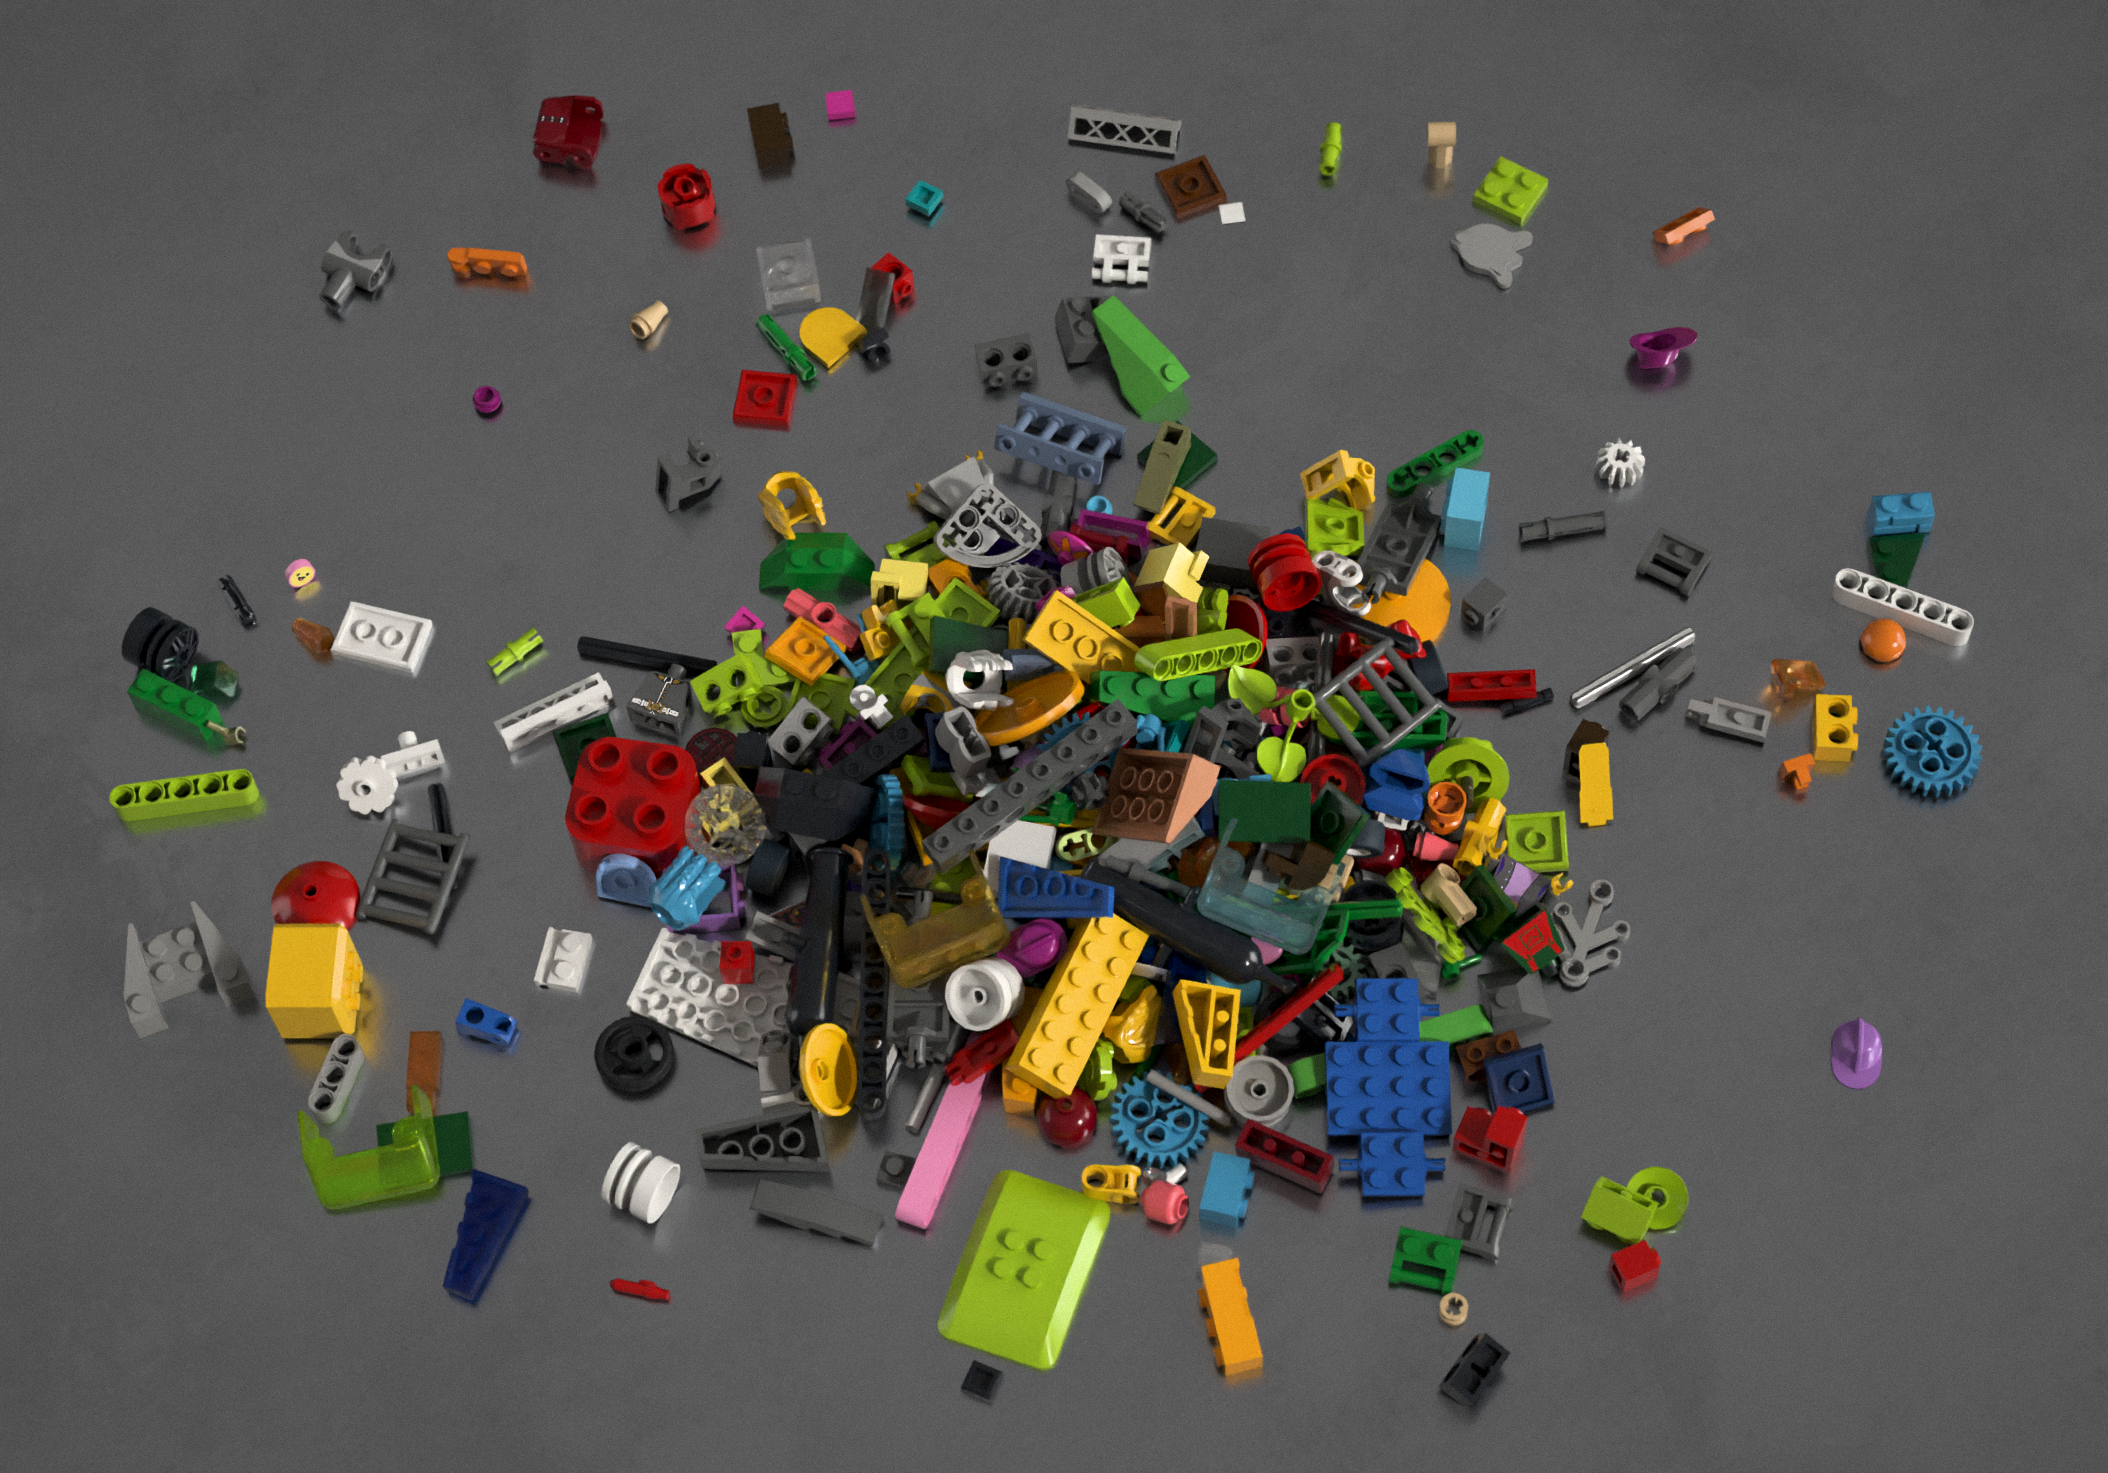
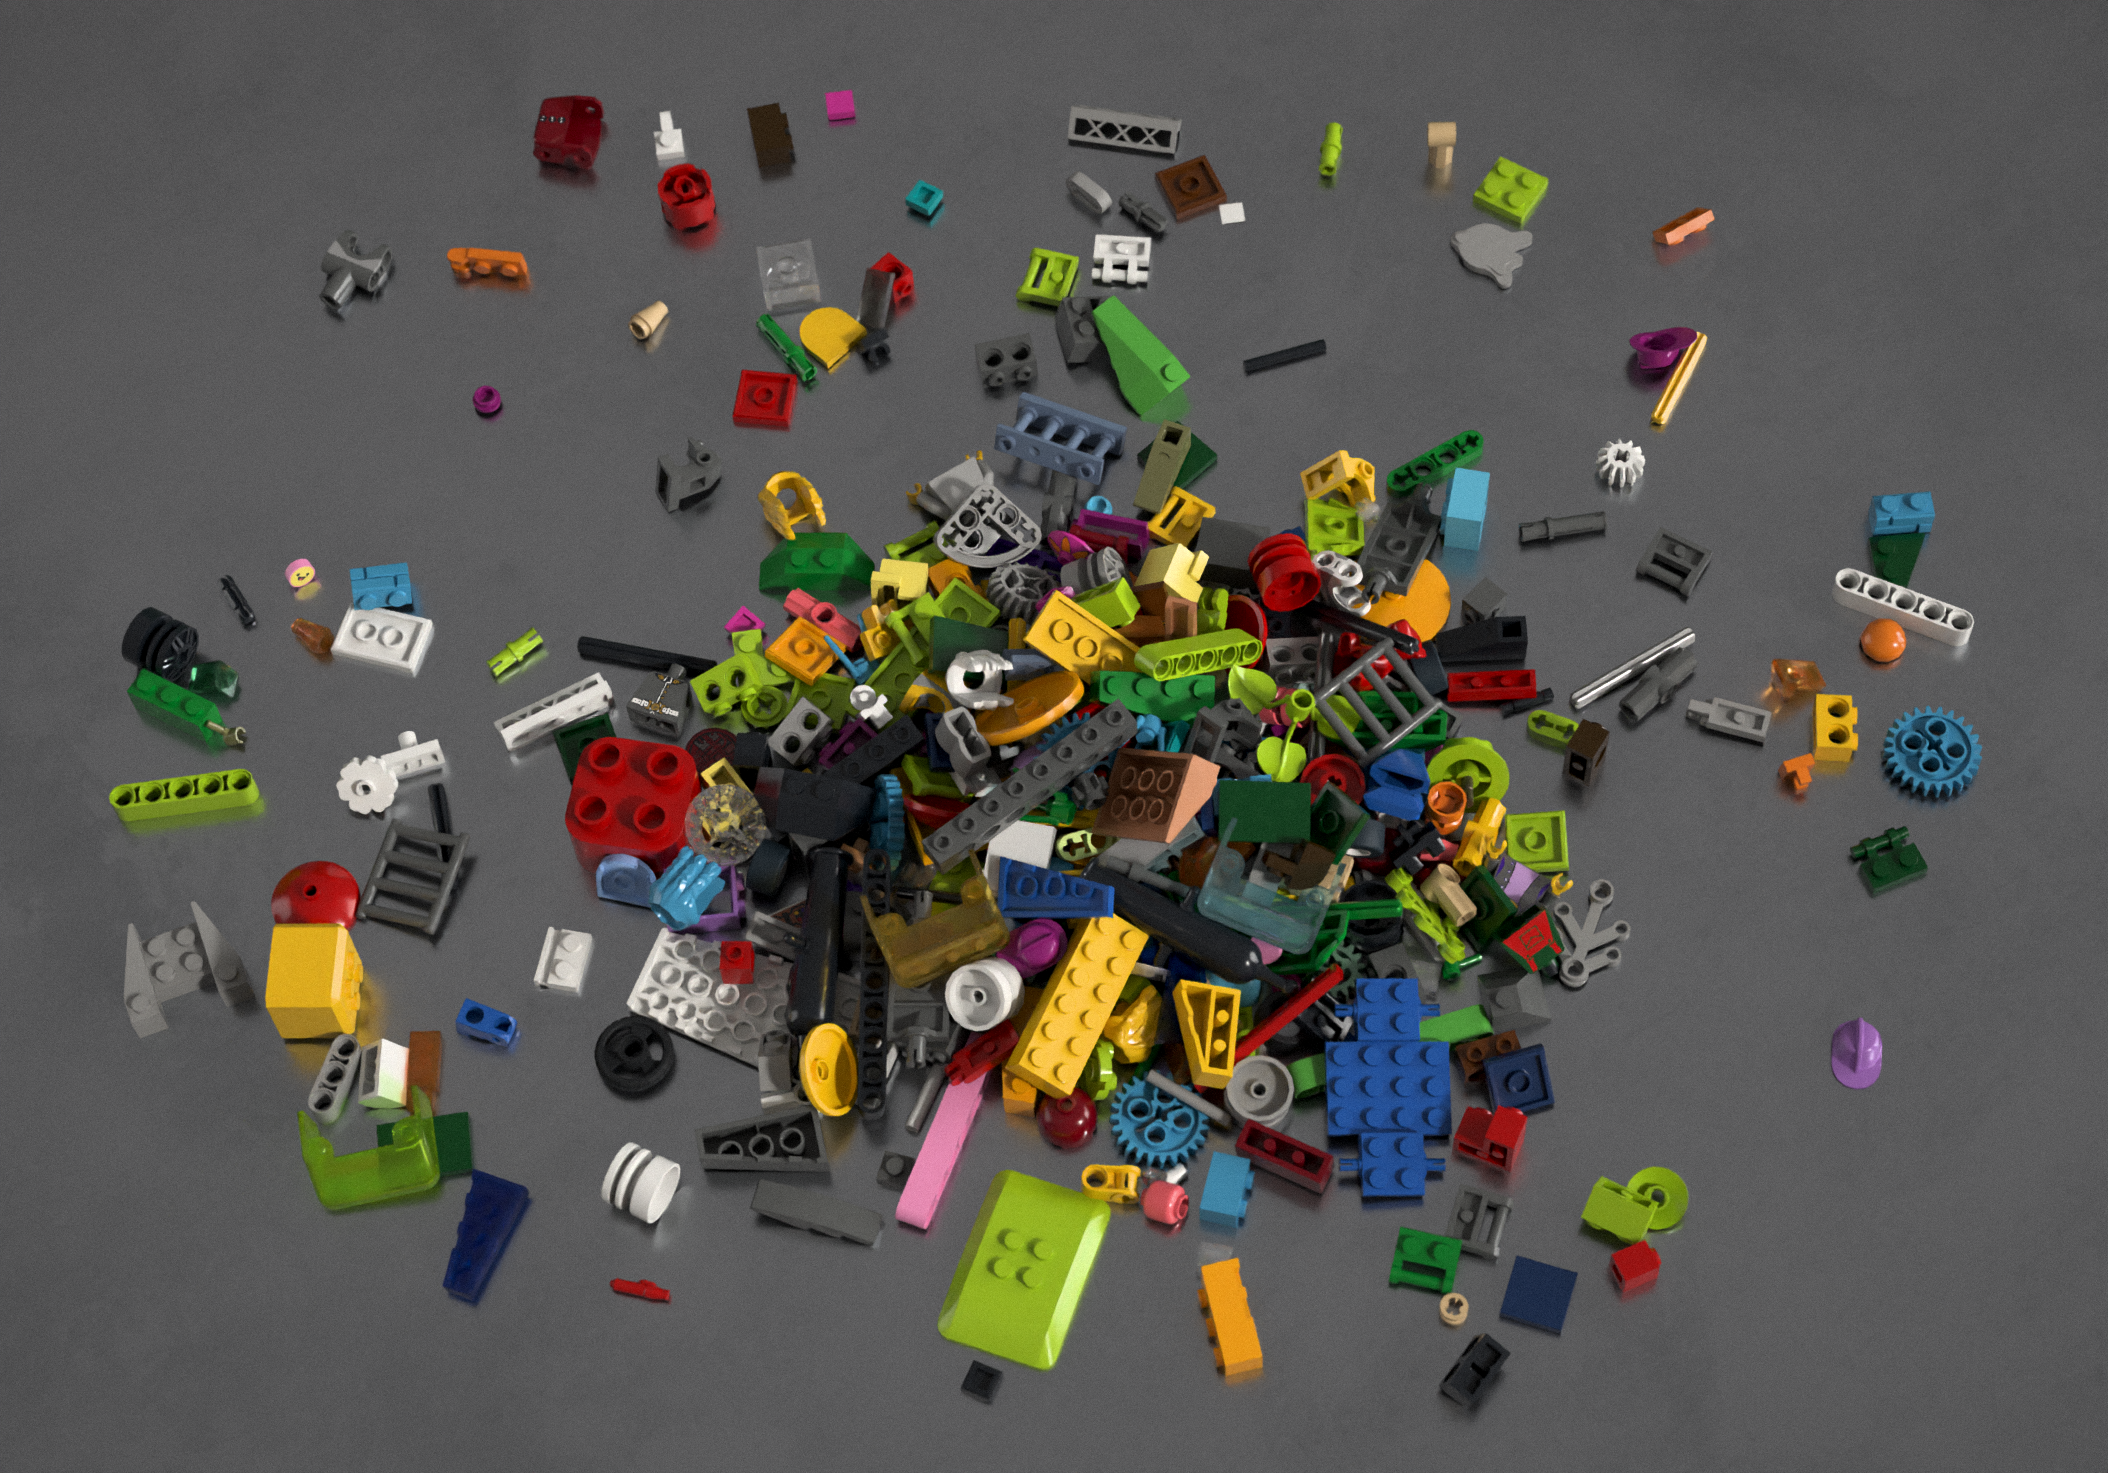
(380, 586): none -> dark azure brick
(383, 1075): none -> white brick
(668, 141): none -> white plate
(1056, 278): none -> lime plate
(1284, 355): none -> black bar
(1367, 511): none -> clear plate
(1412, 842): none -> black hips
(1485, 640): none -> black slope
(1538, 1294): none -> dark blue tile
(1553, 729): none -> lime beam
(1595, 788): yellow piece -> none
(1677, 380): none -> yellow axle
(1890, 868): none -> dark green plate

